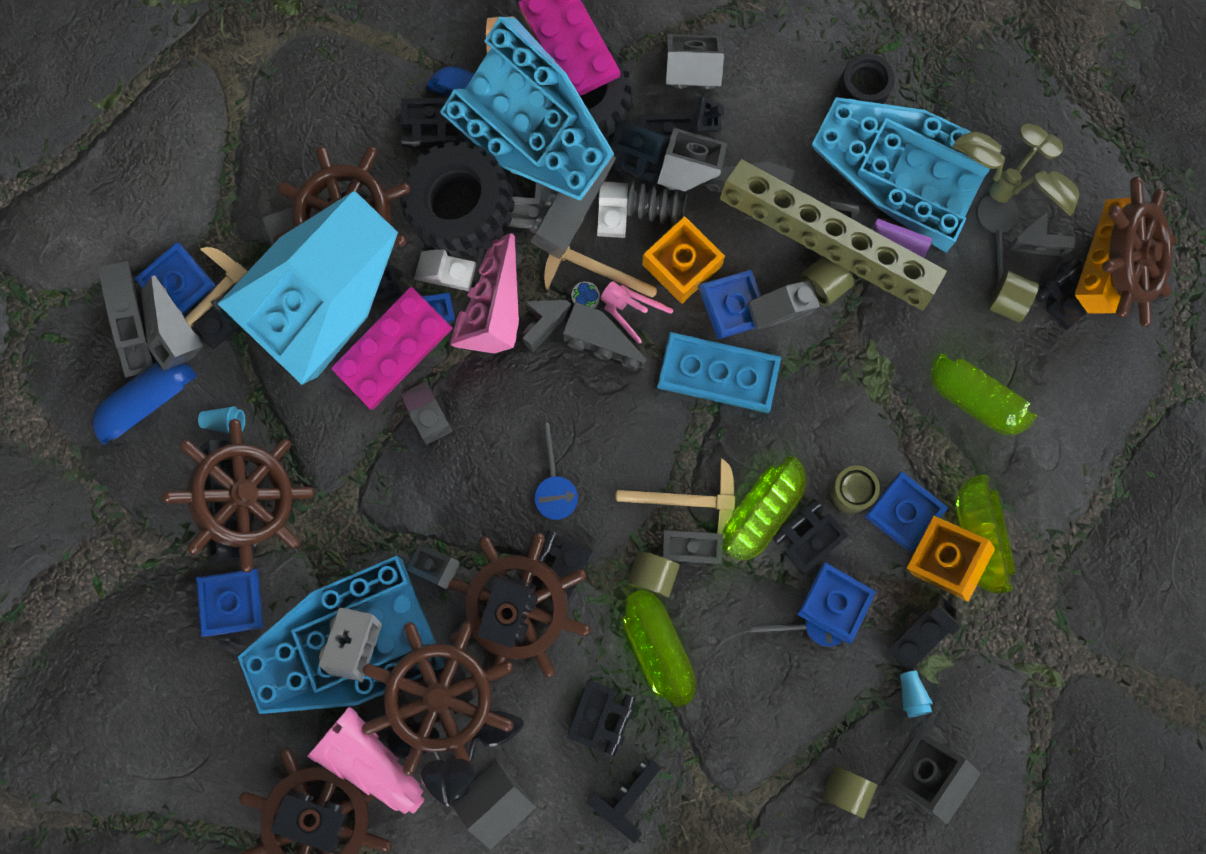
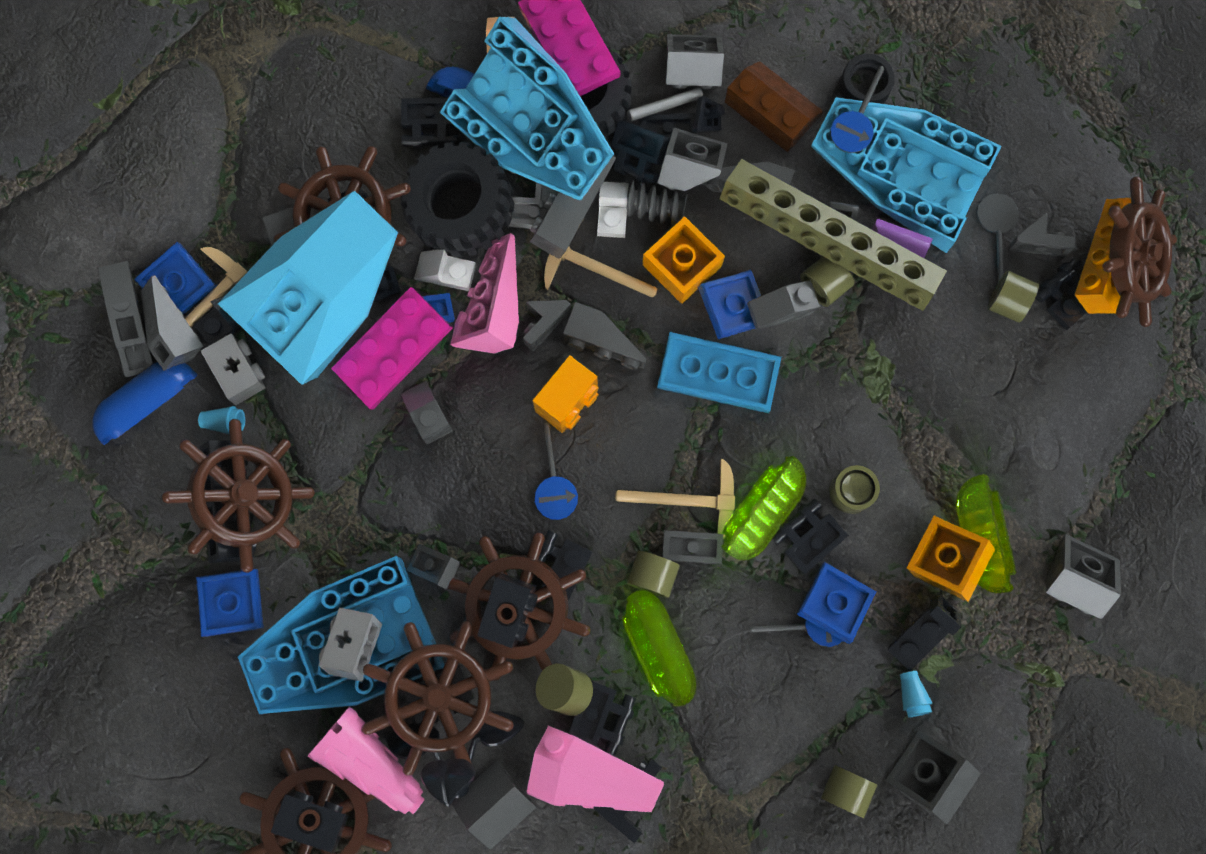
(221, 359): none -> light grey brick
(564, 689): none -> olive piece
(566, 395): none -> light orange brick
(581, 774): none -> bright pink wedge
(586, 294): tile -> none
(619, 296): bright pink plant -> none
(664, 104): none -> light grey bar
(772, 105): none -> reddish brown slope
(852, 129): none -> blue piece
(905, 511): blue plate -> none
(981, 396): clear neon green brick -> none
(1007, 183): olive plant -> none
(1084, 577): none -> dark grey slope

